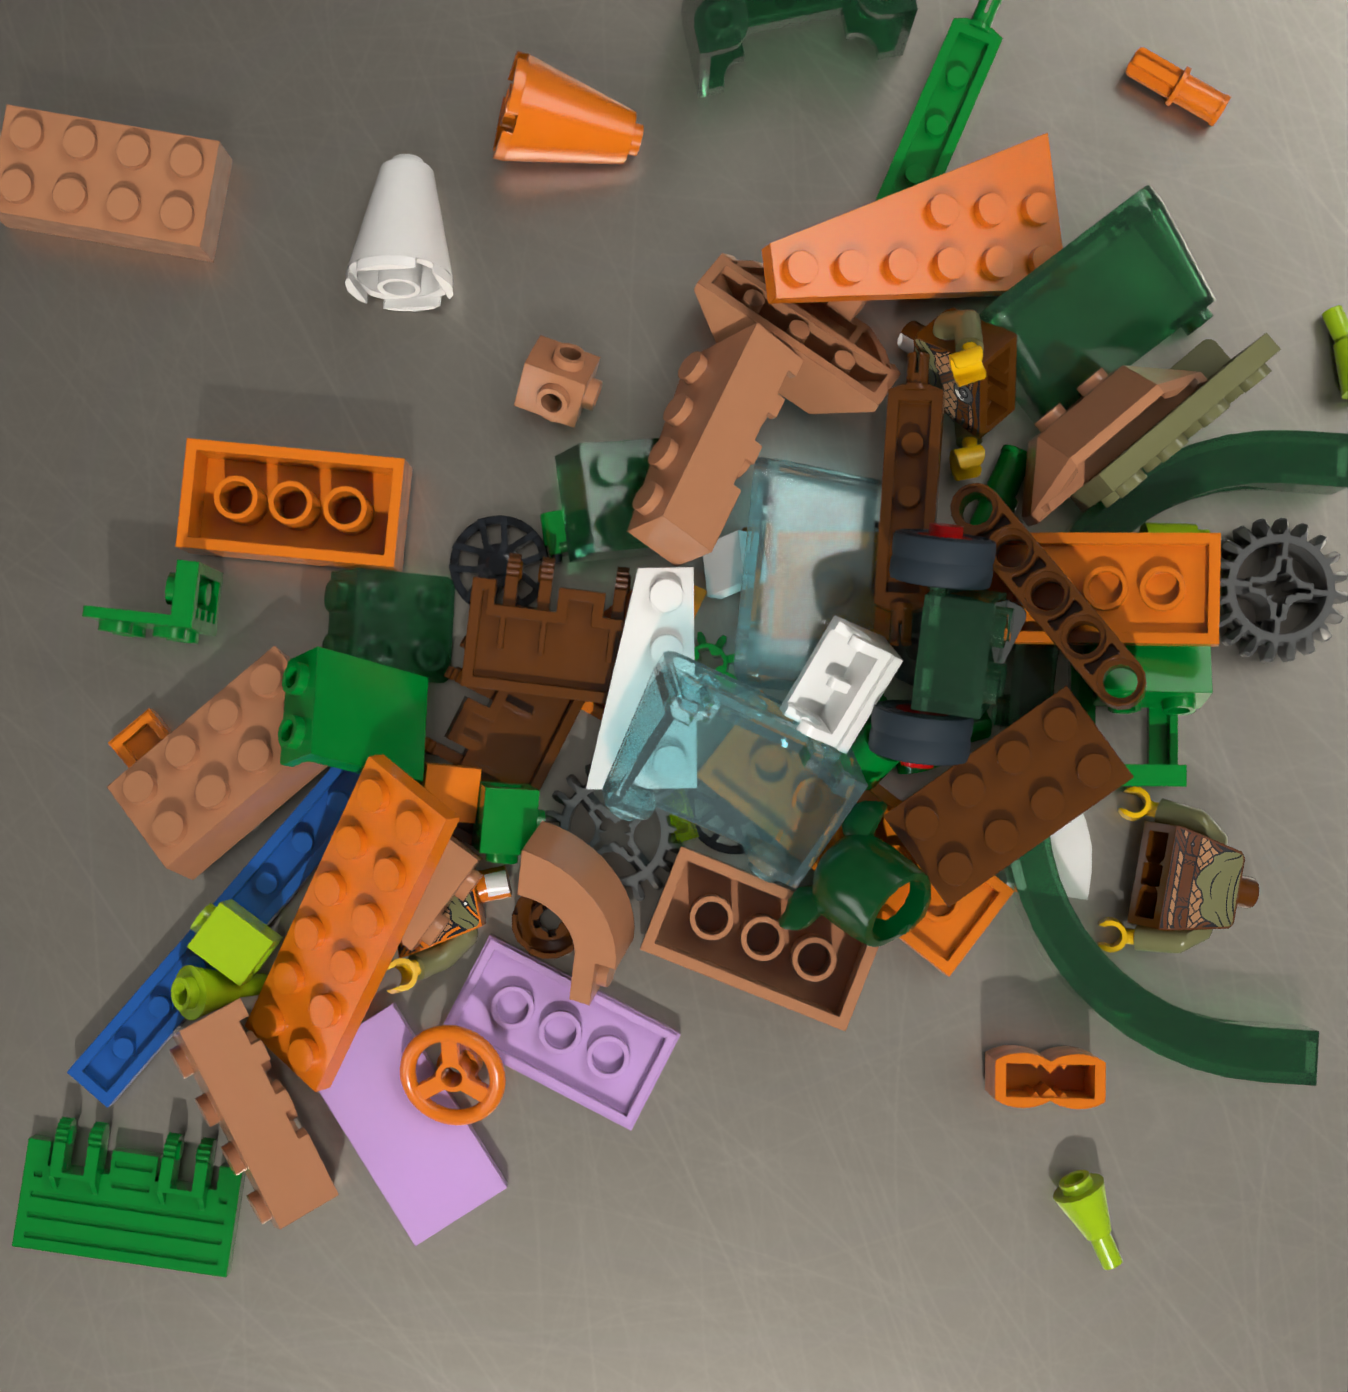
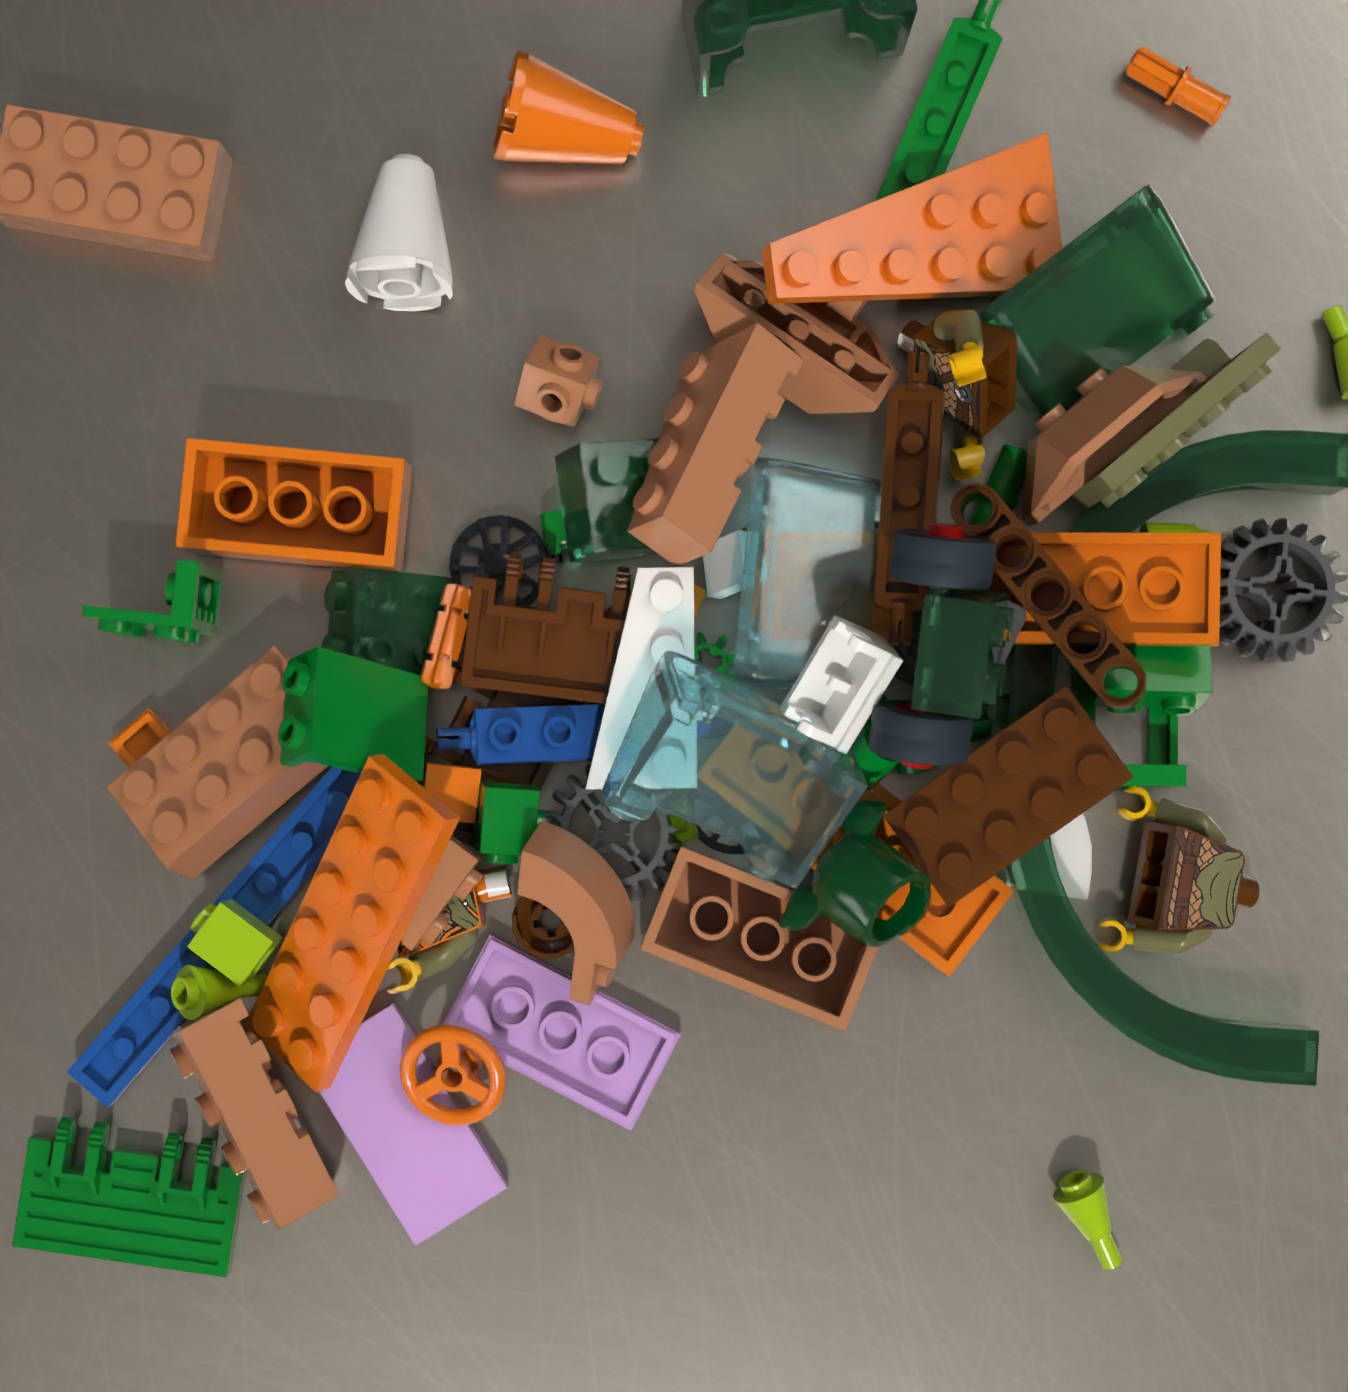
(447, 637): none -> orange axle
(527, 734): none -> blue plate
(1058, 1074): orange brick -> none

